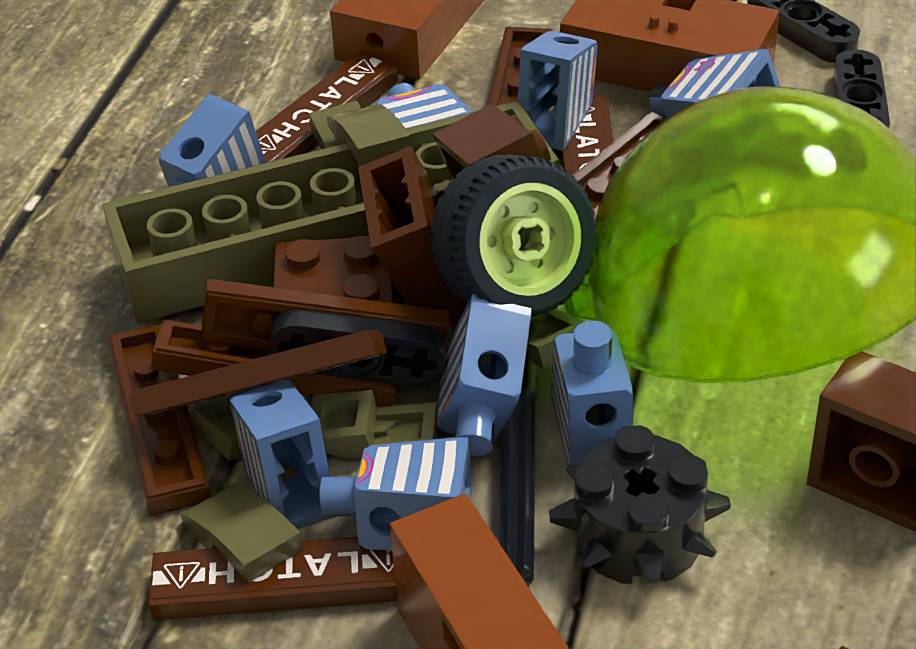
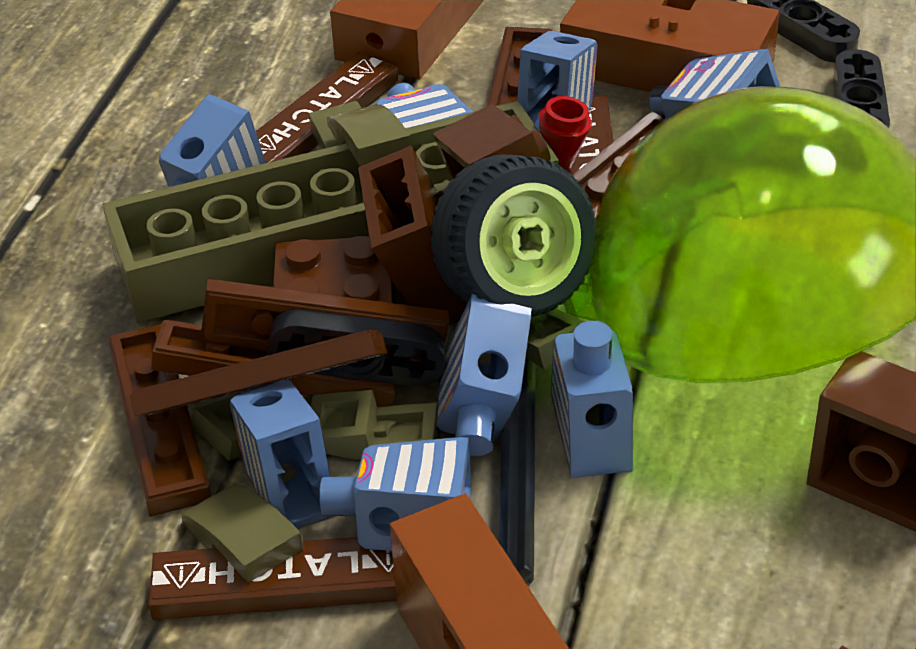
(565, 127): none -> red cone
(640, 507): black brick -> none

